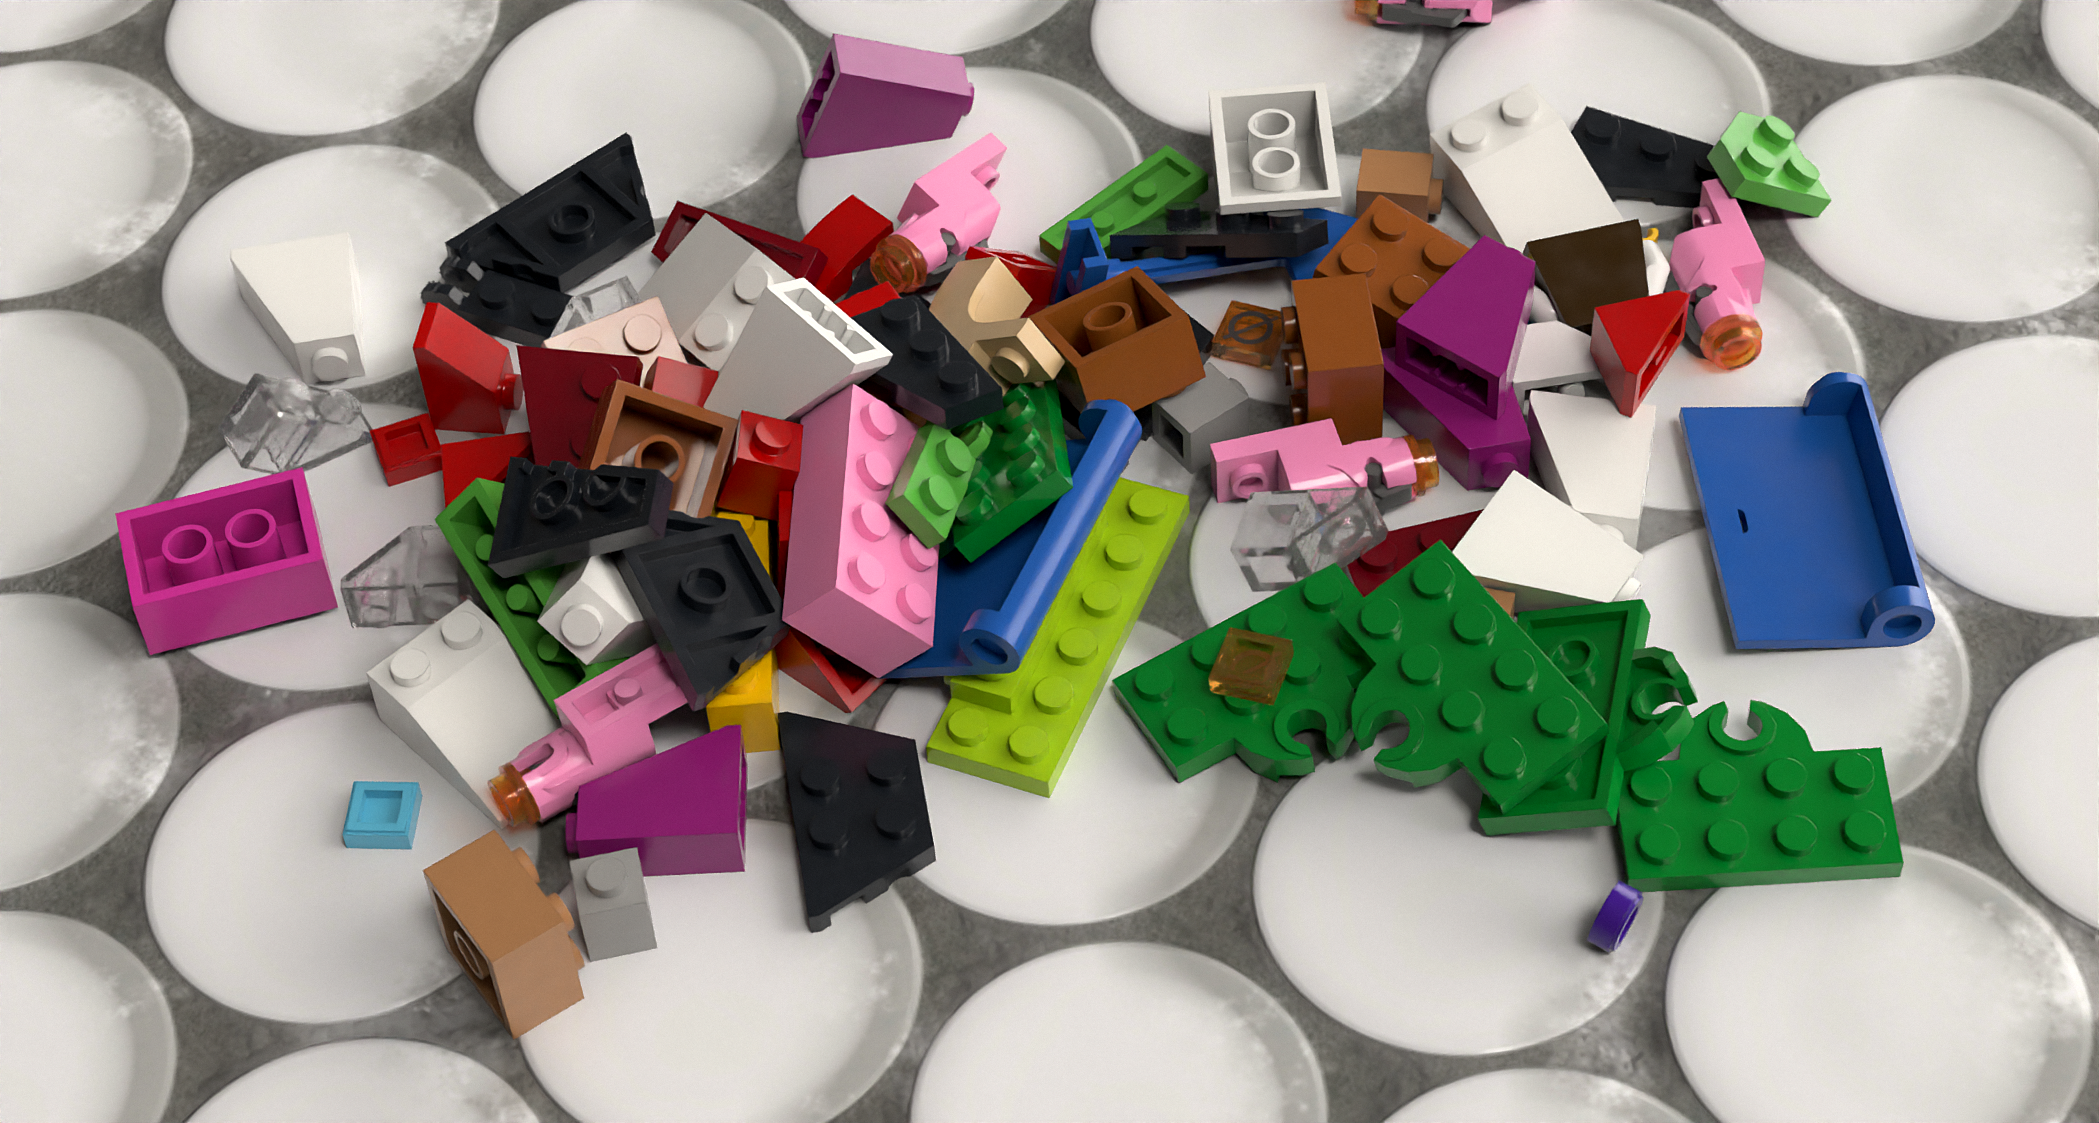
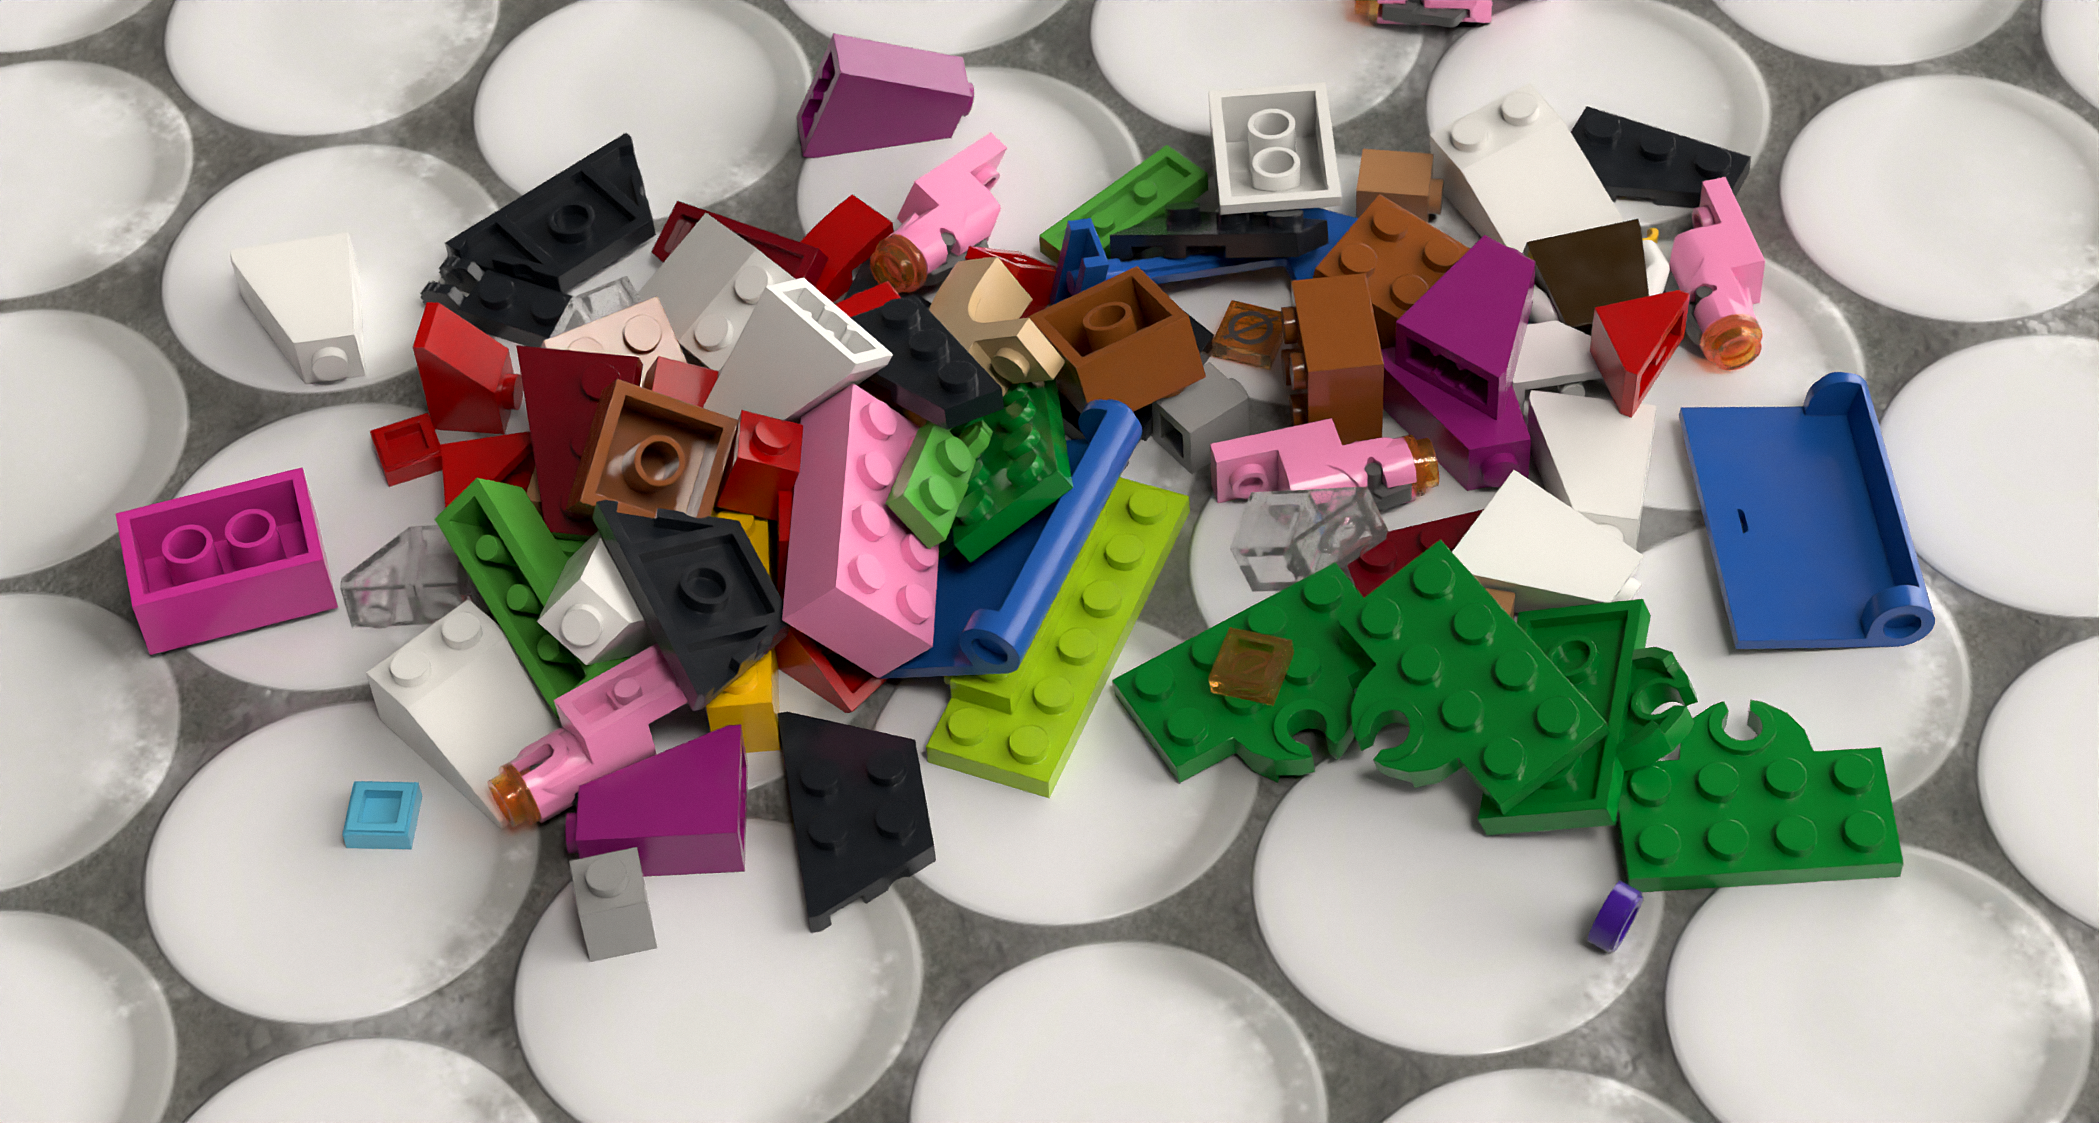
(292, 425): clear slope -> none
(506, 932): medium nougat brick -> none
(575, 513): black wing -> none
(1766, 167): bright green plate -> none

